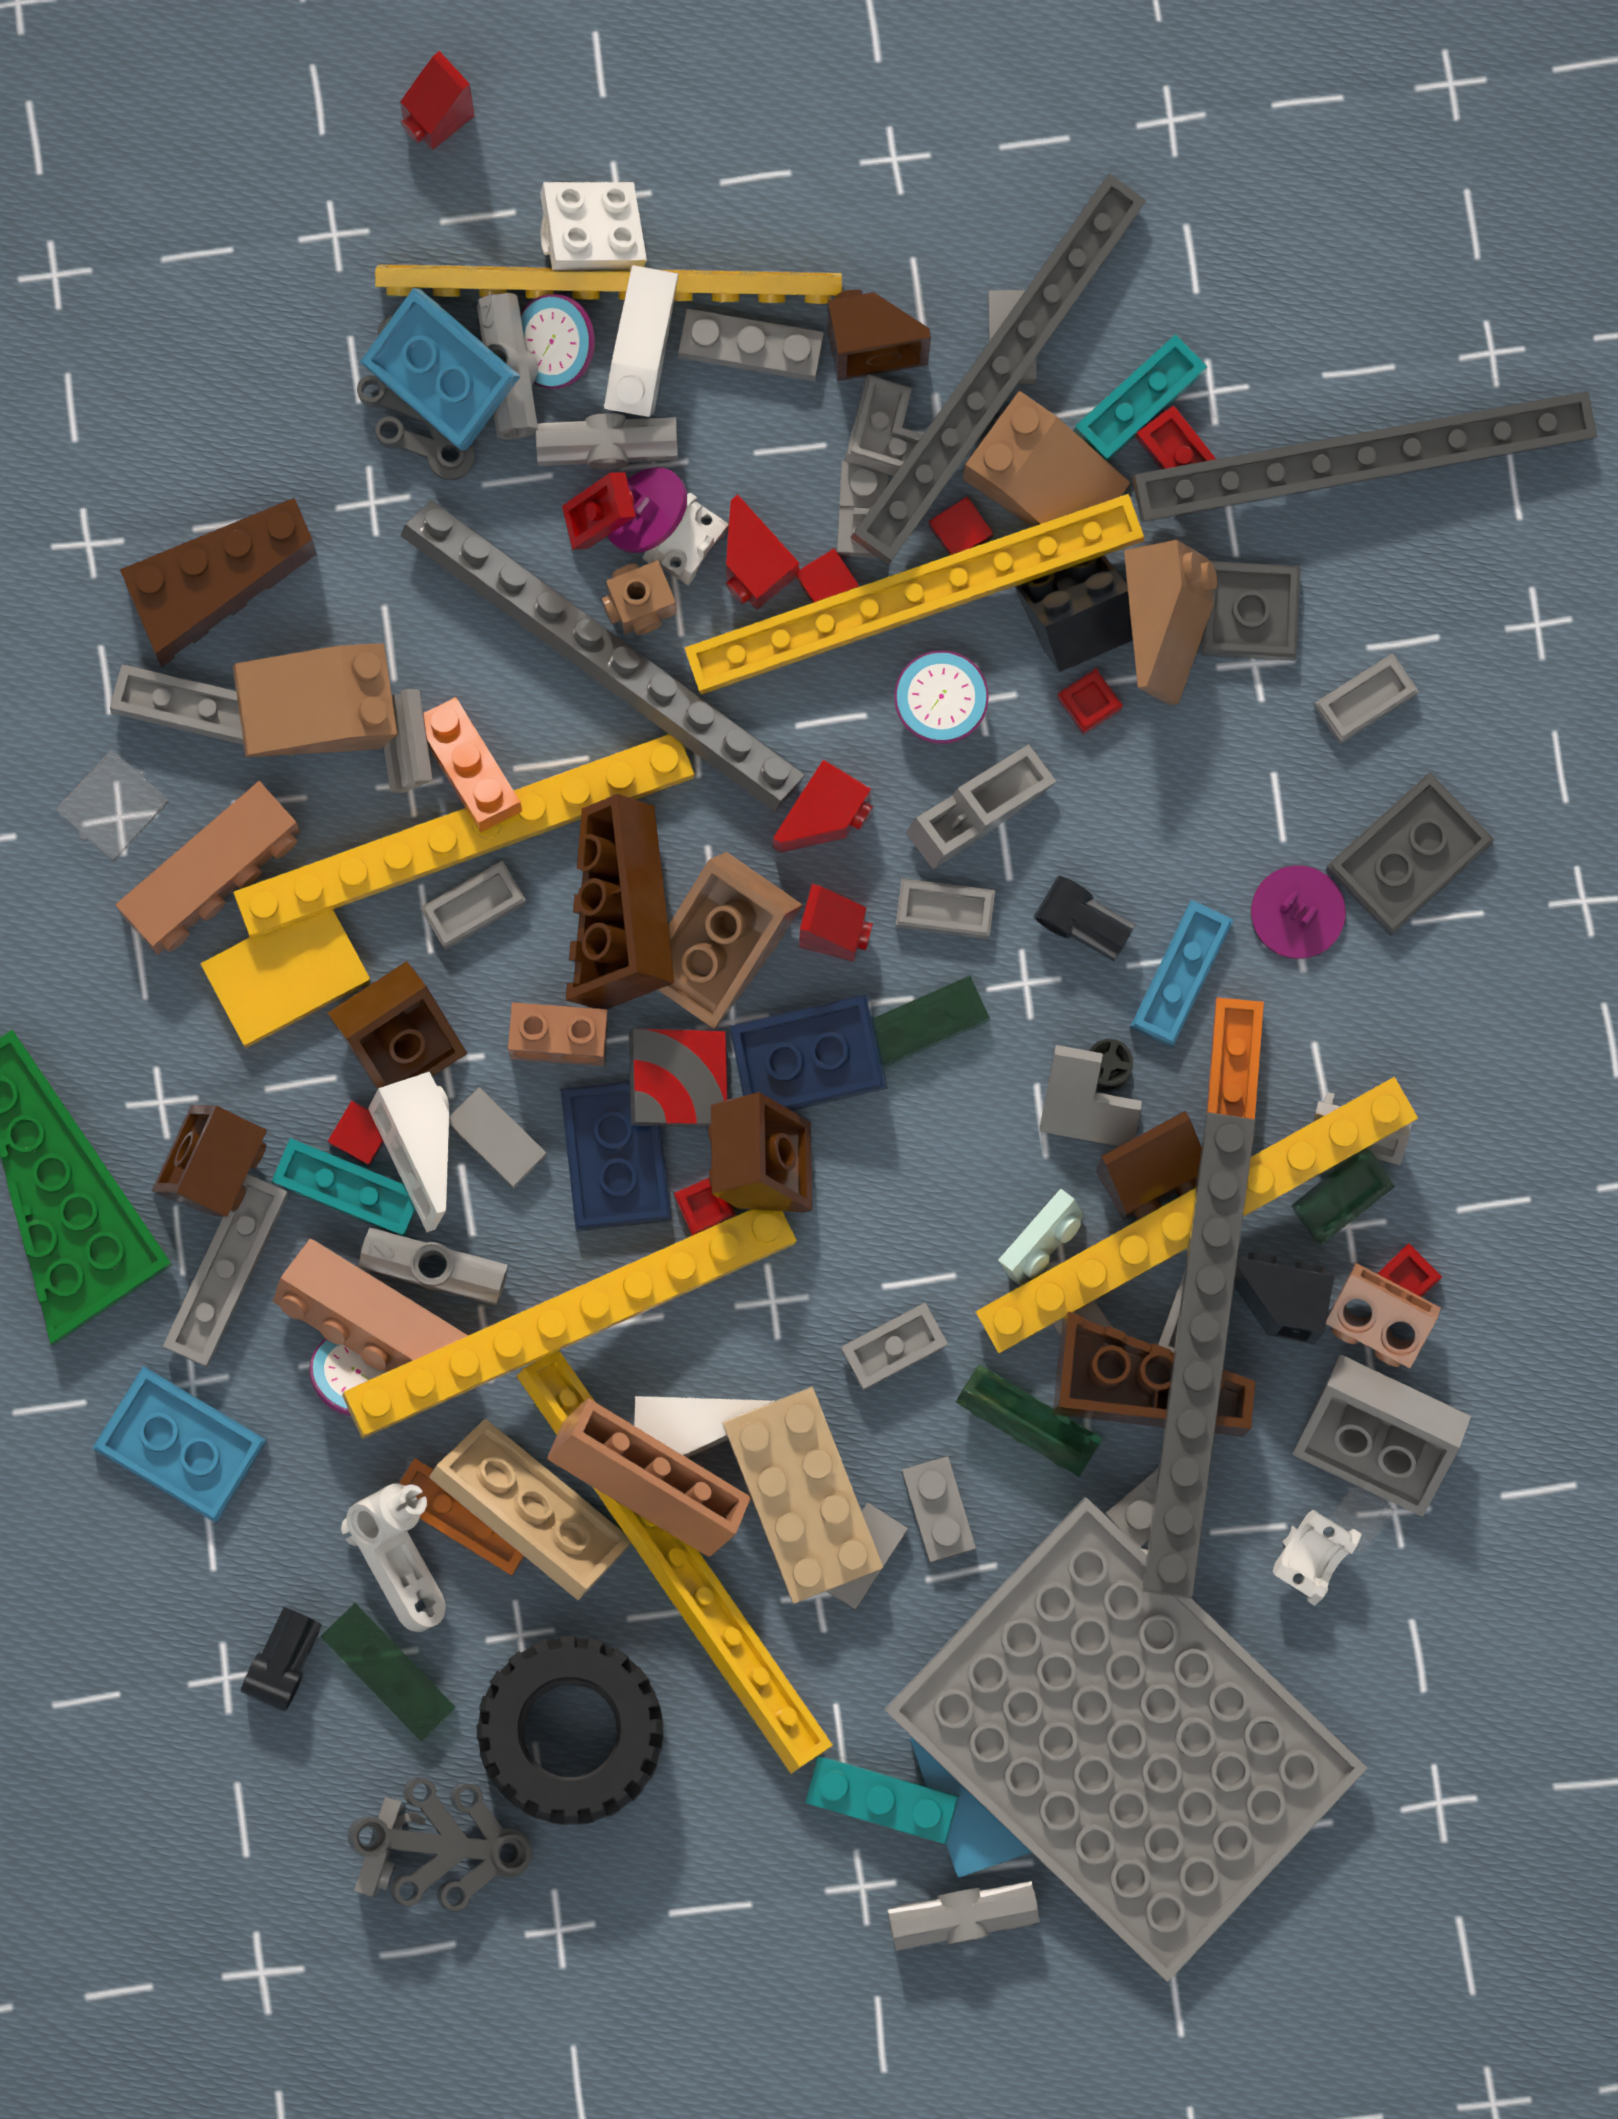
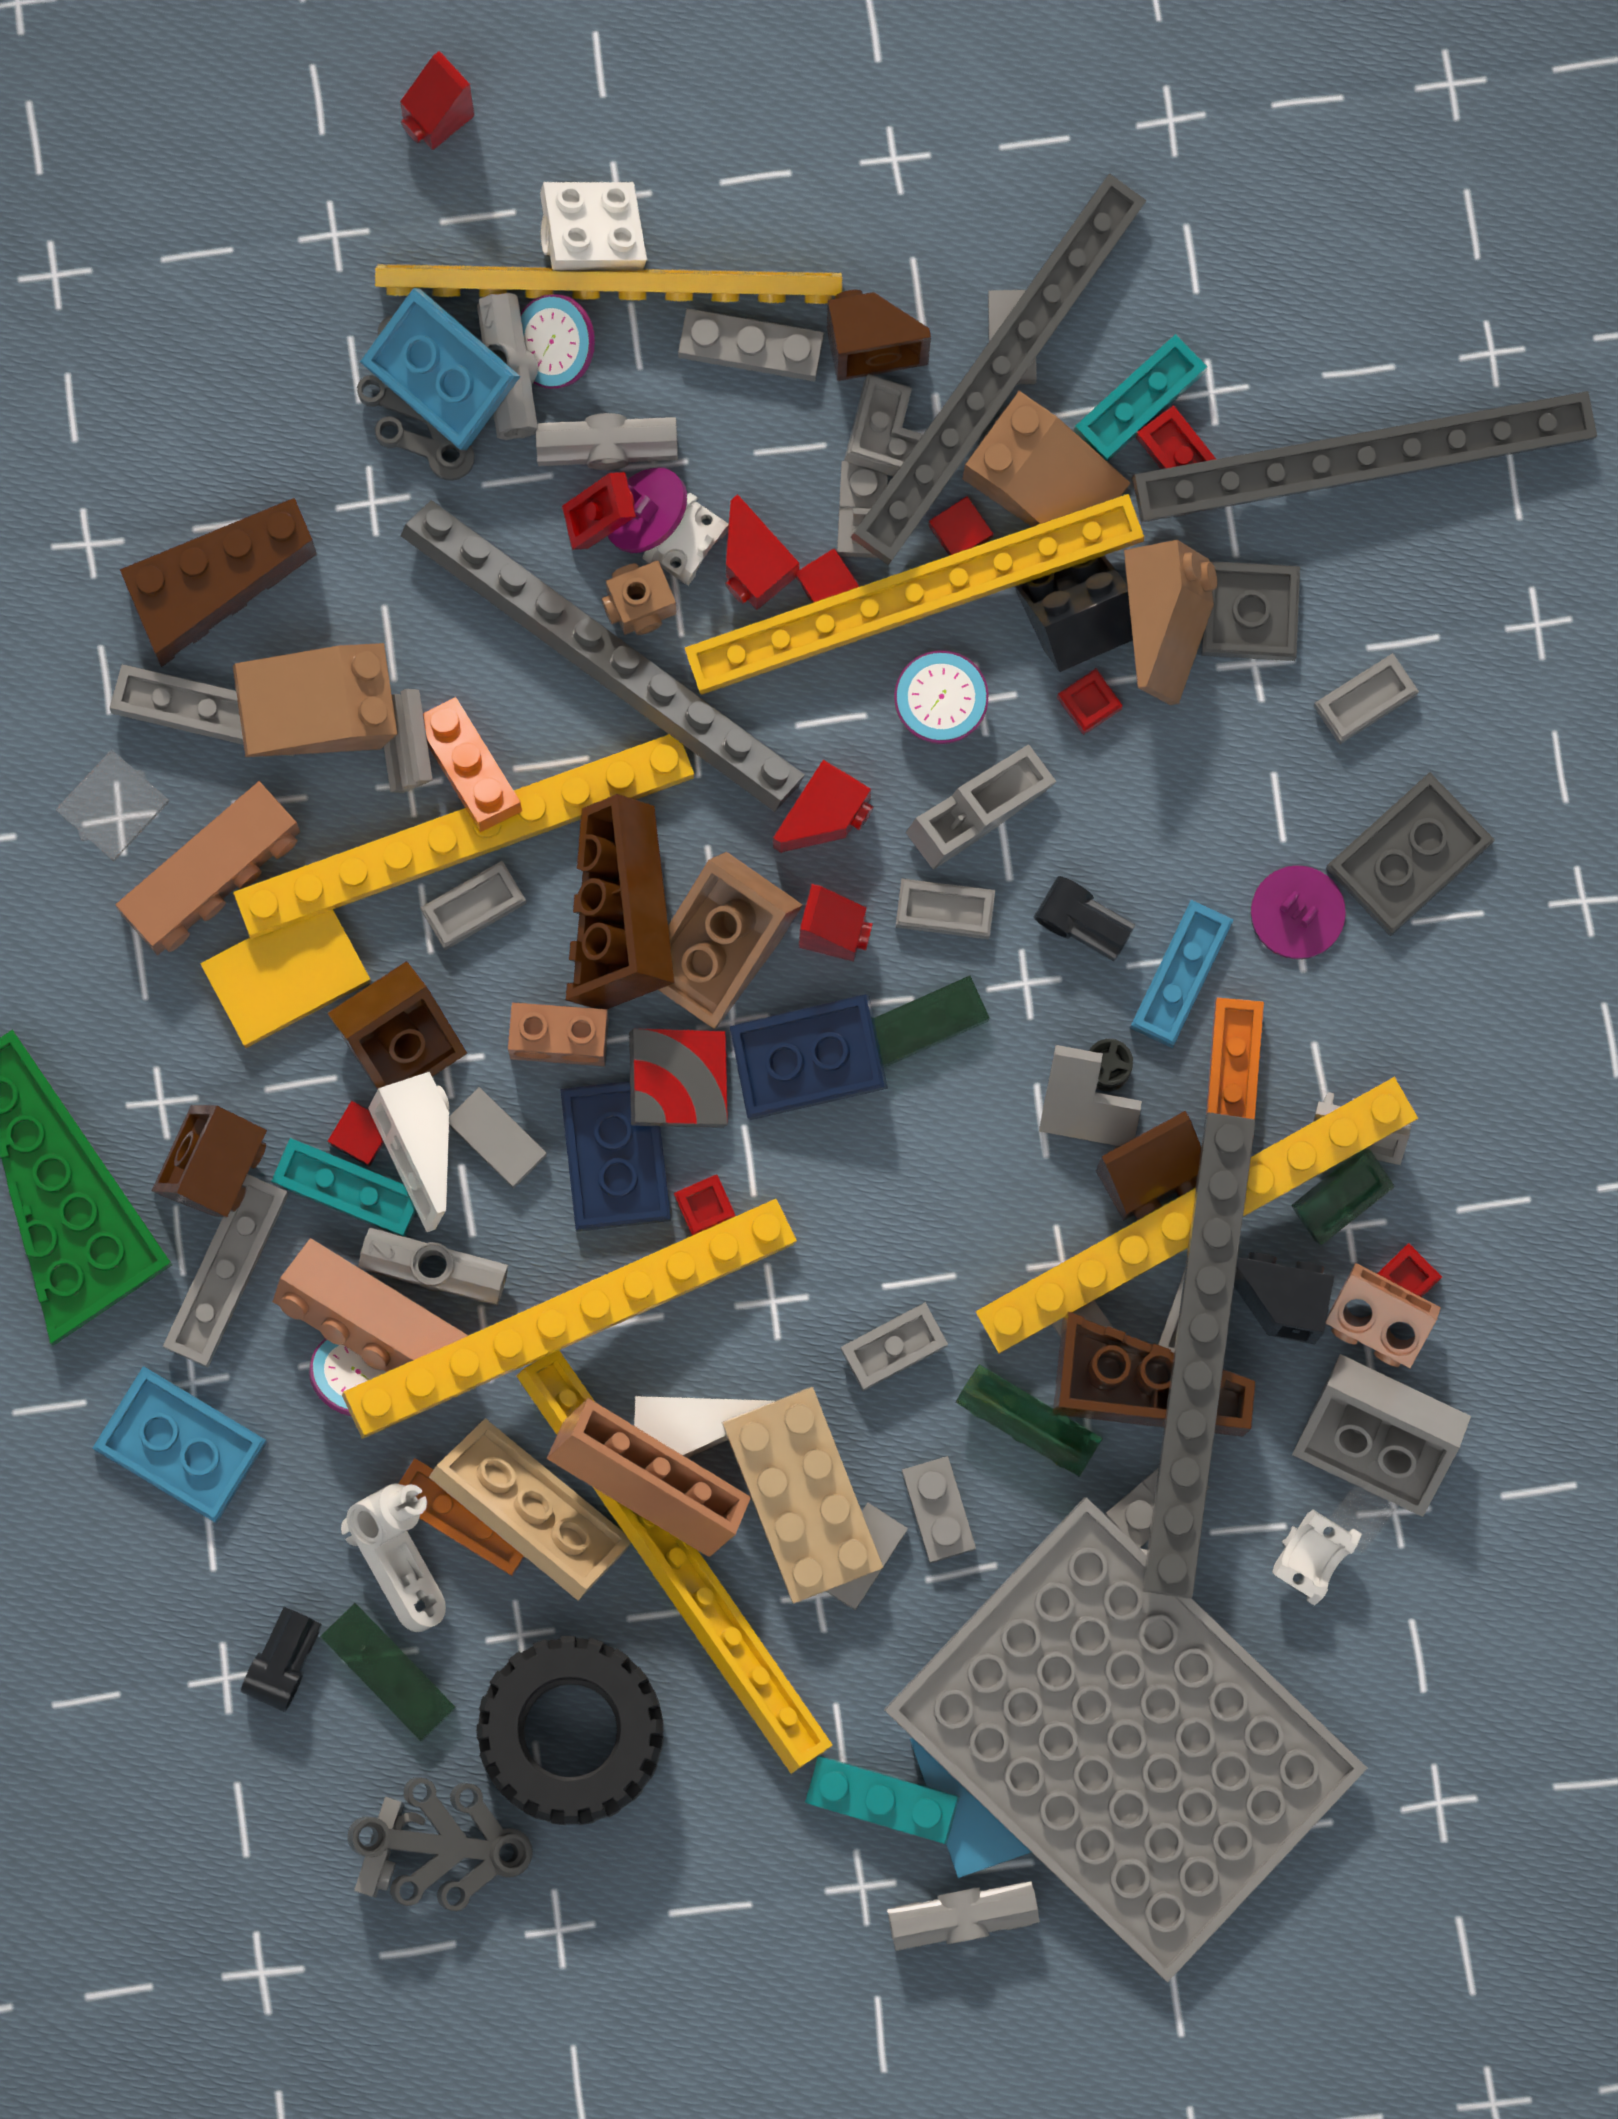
(641, 342): white slope -> none
(760, 1155): reddish brown slope -> none
(1051, 1227): light aqua plate -> none

